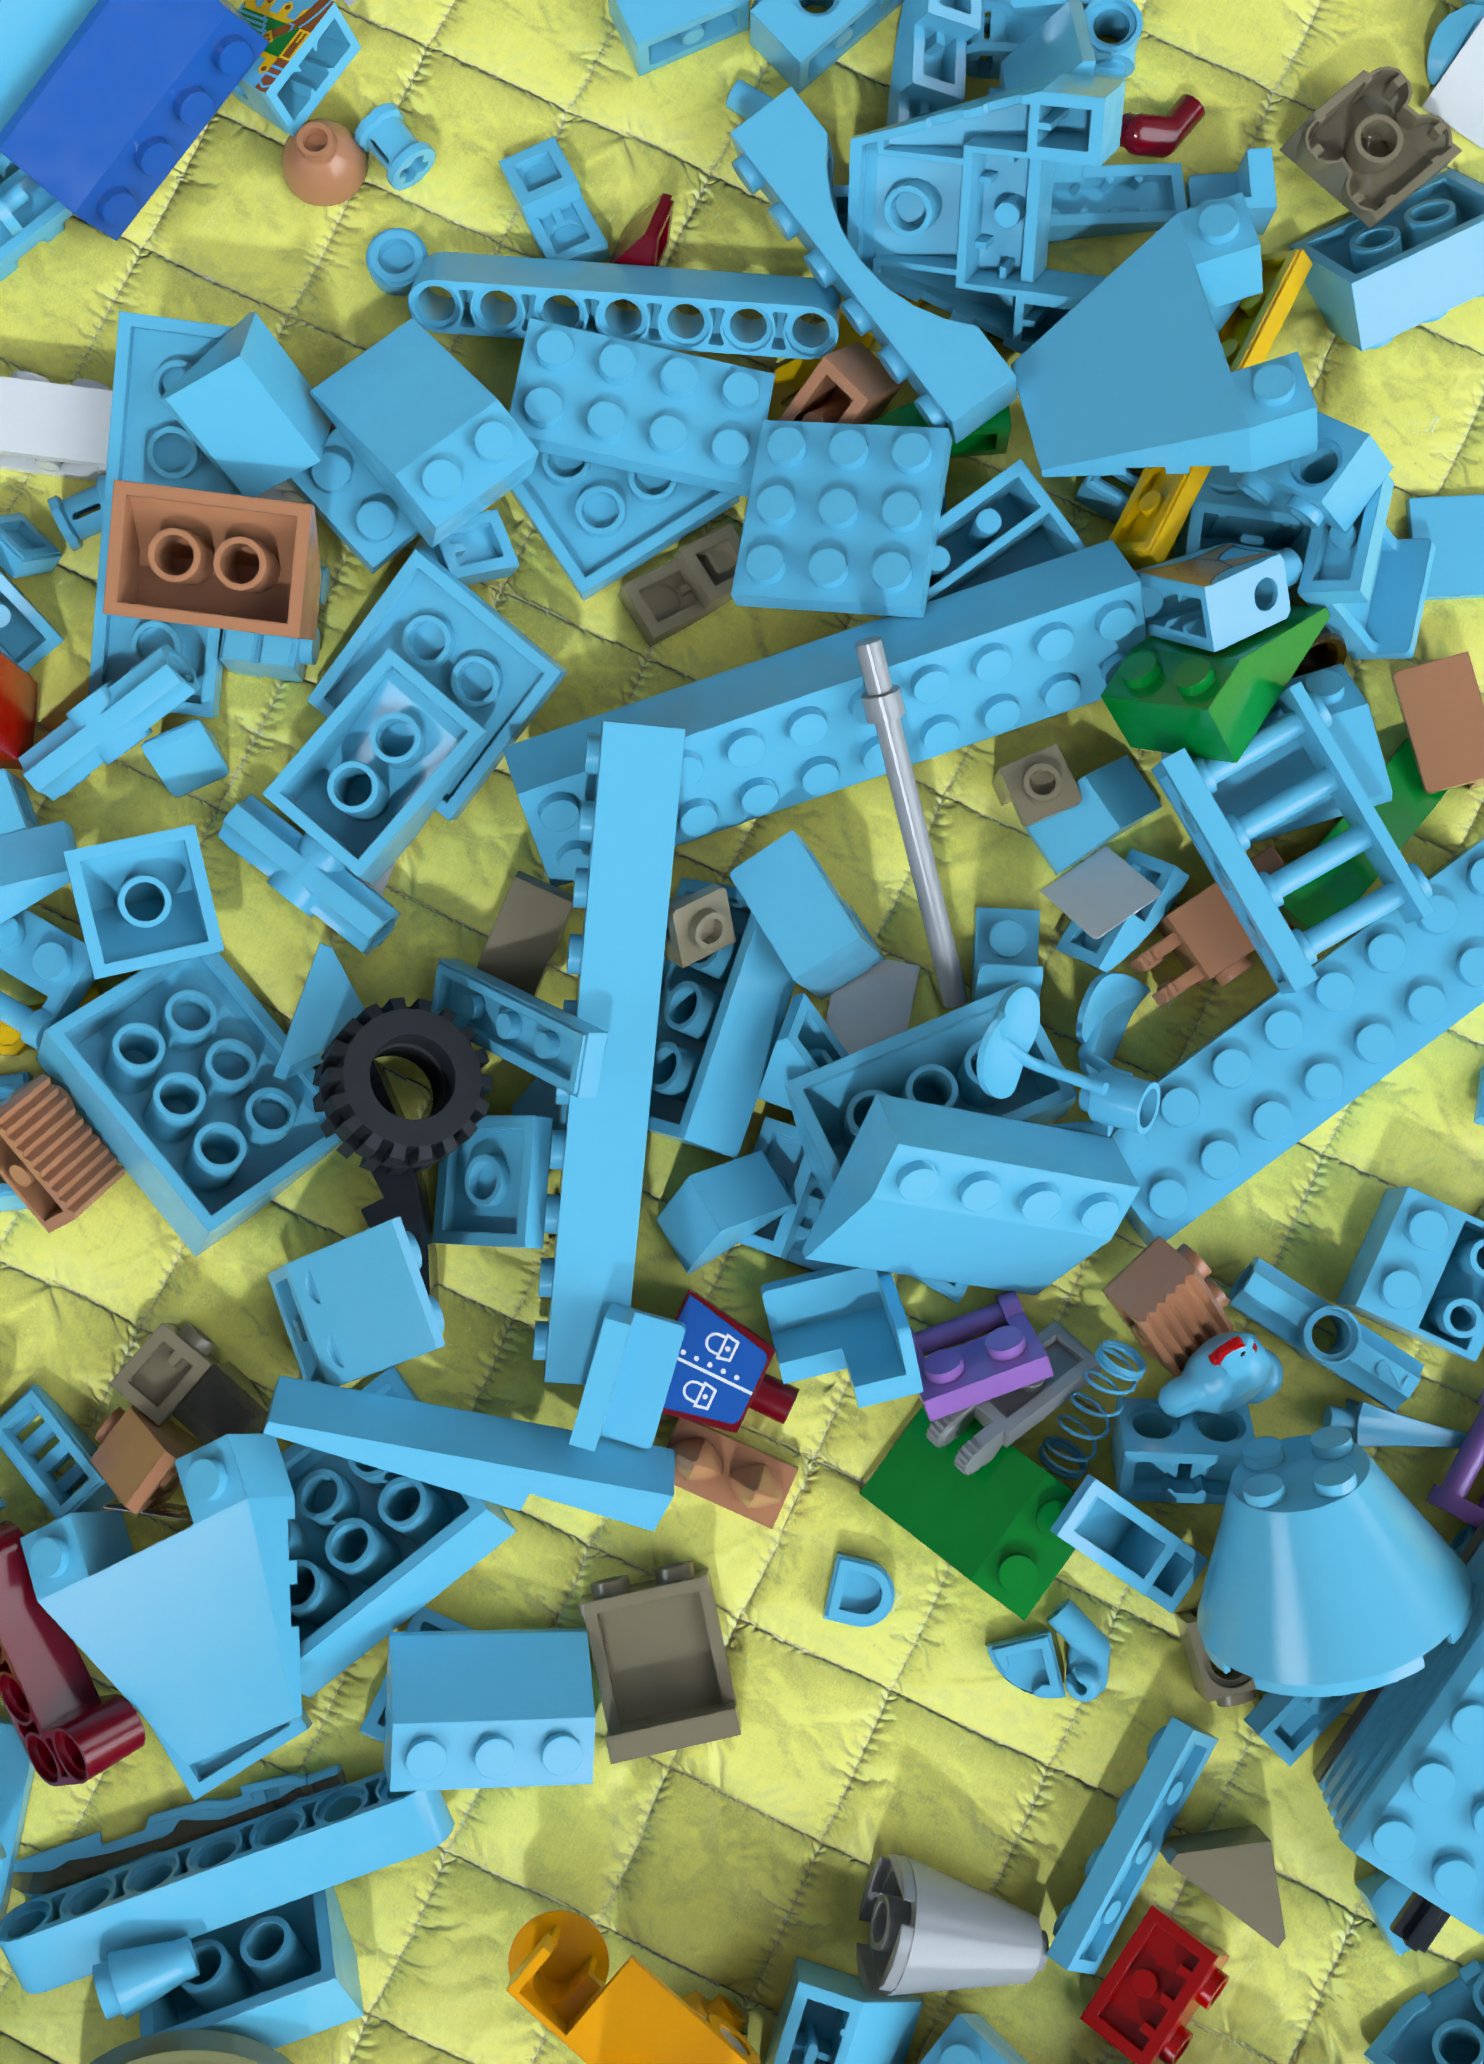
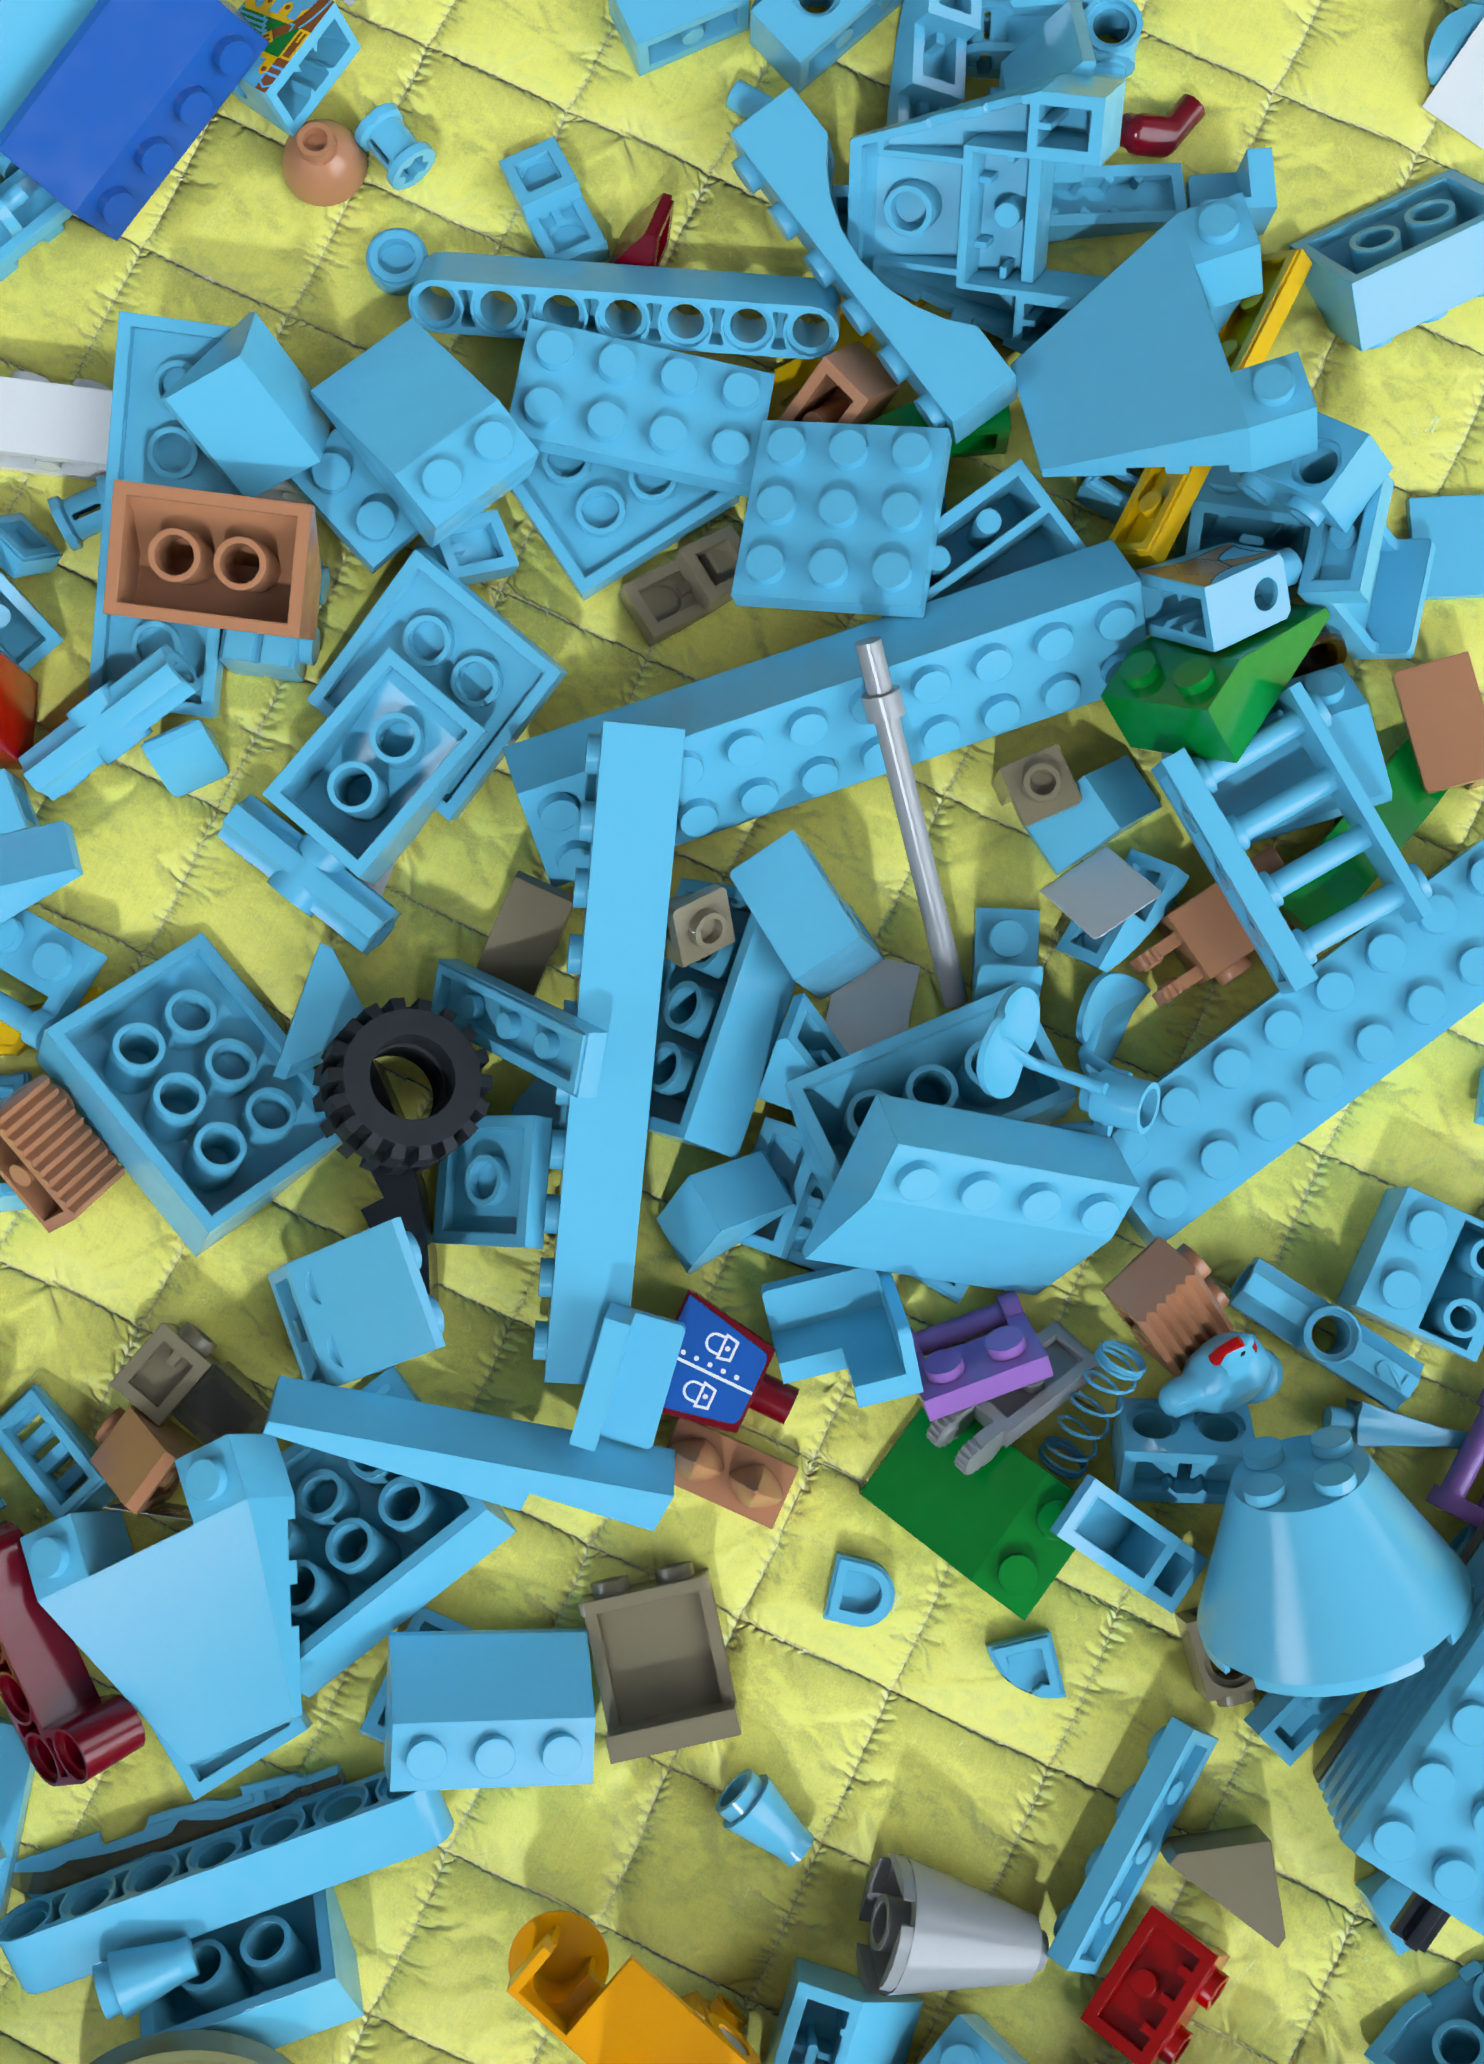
(143, 901): medium azure slope -> none
(762, 1816): none -> medium azure cone
(1087, 1652): medium azure arm -> none
(1372, 145): dark tan slope -> none

